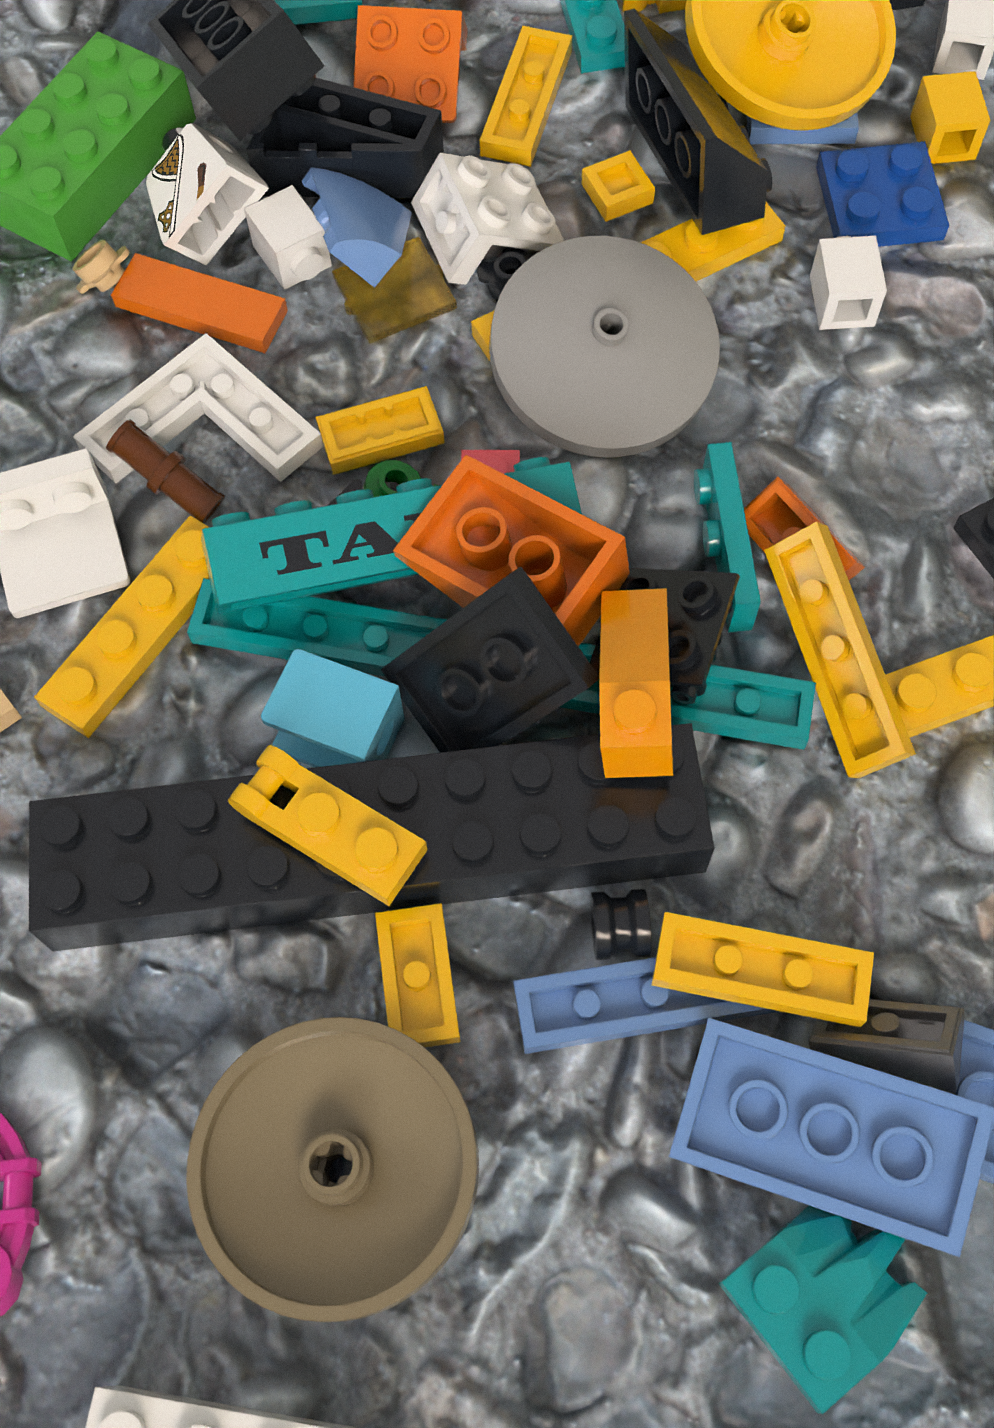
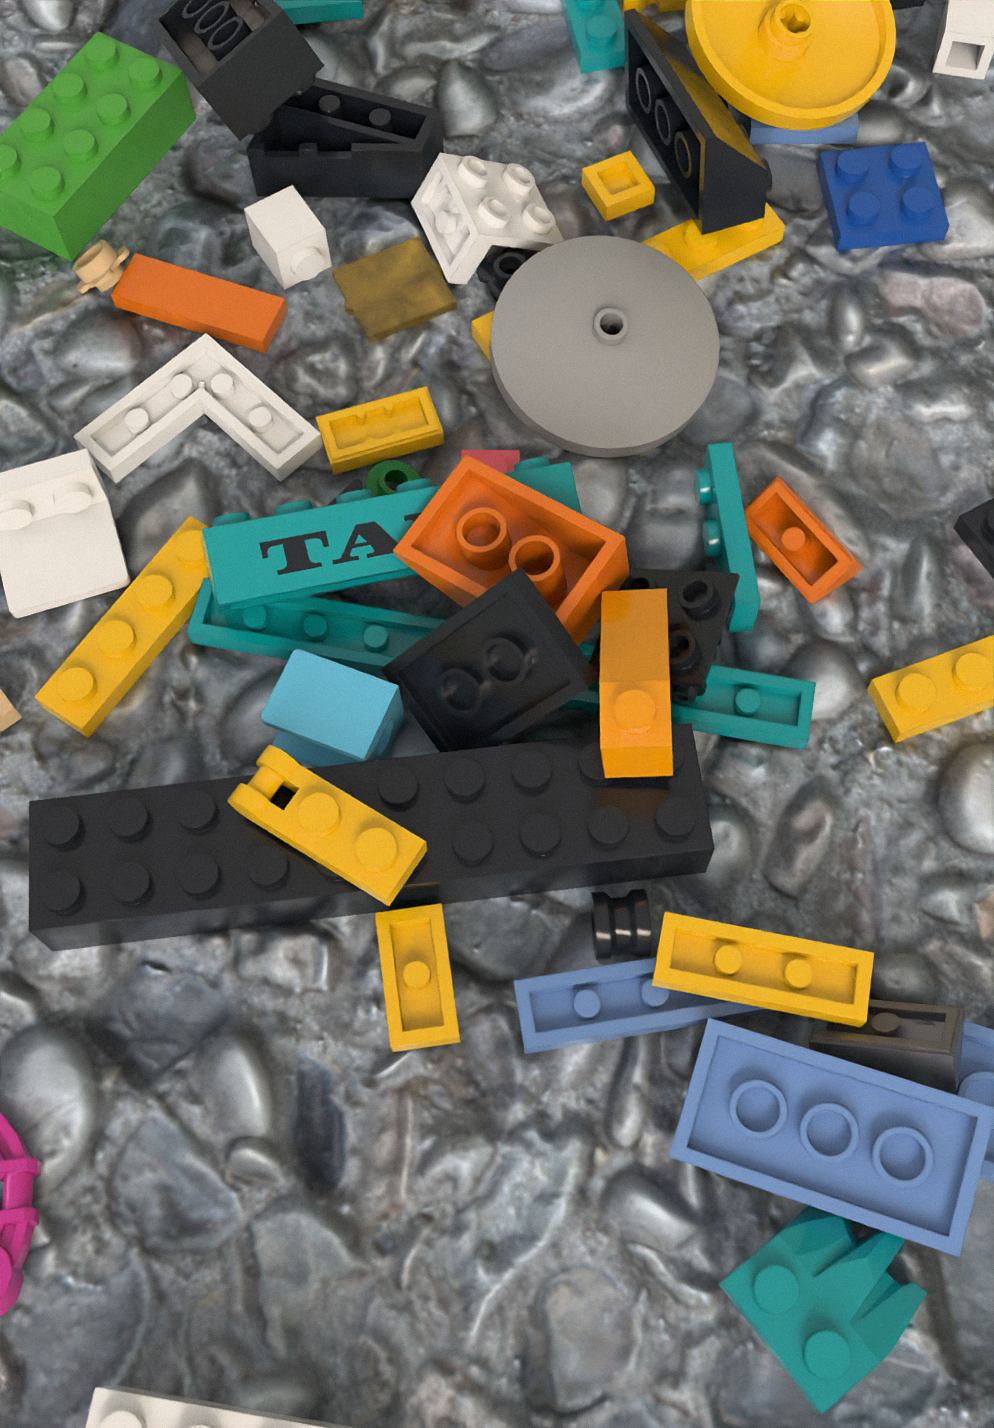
(165, 471): reddish brown pin -> none
(200, 191): white torso -> none
(266, 1157): dark tan dish -> none
(359, 222): medium blue slope -> none
(411, 55): orange bracket -> none
(526, 96): yellow plate -> none
(839, 652): yellow plate -> none
(847, 282): white brick -> none
(950, 116): yellow brick -> none

